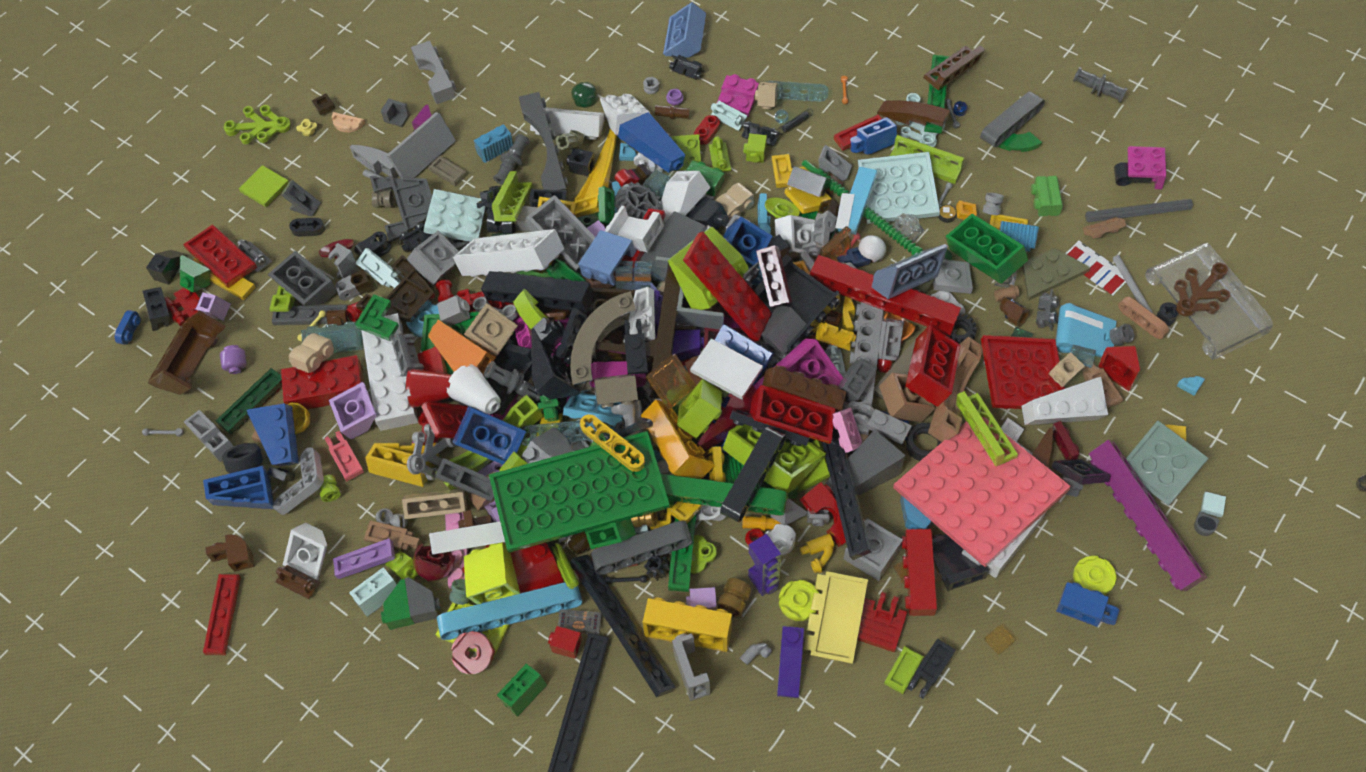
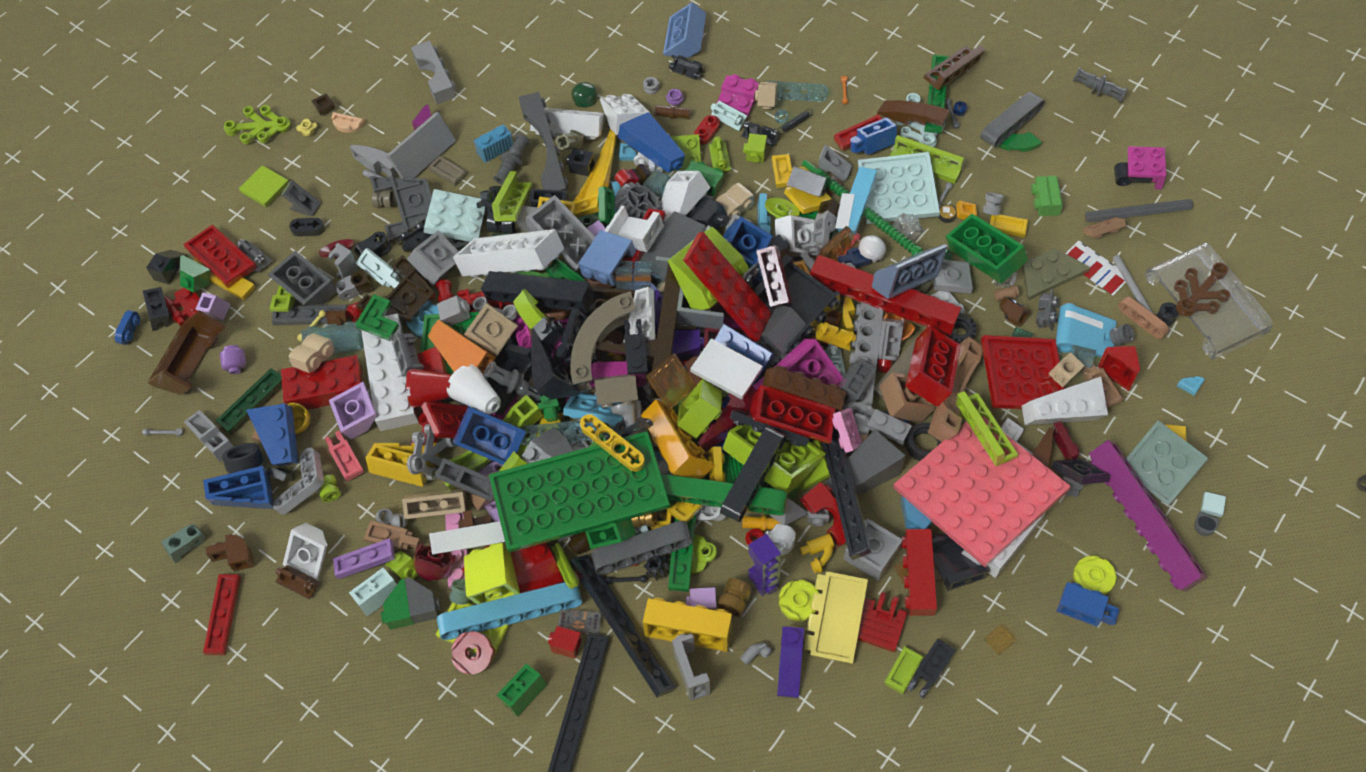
(183, 541): none -> sand green leg
(395, 112): dark grey panel -> none
(1021, 233): dark azure brick -> none

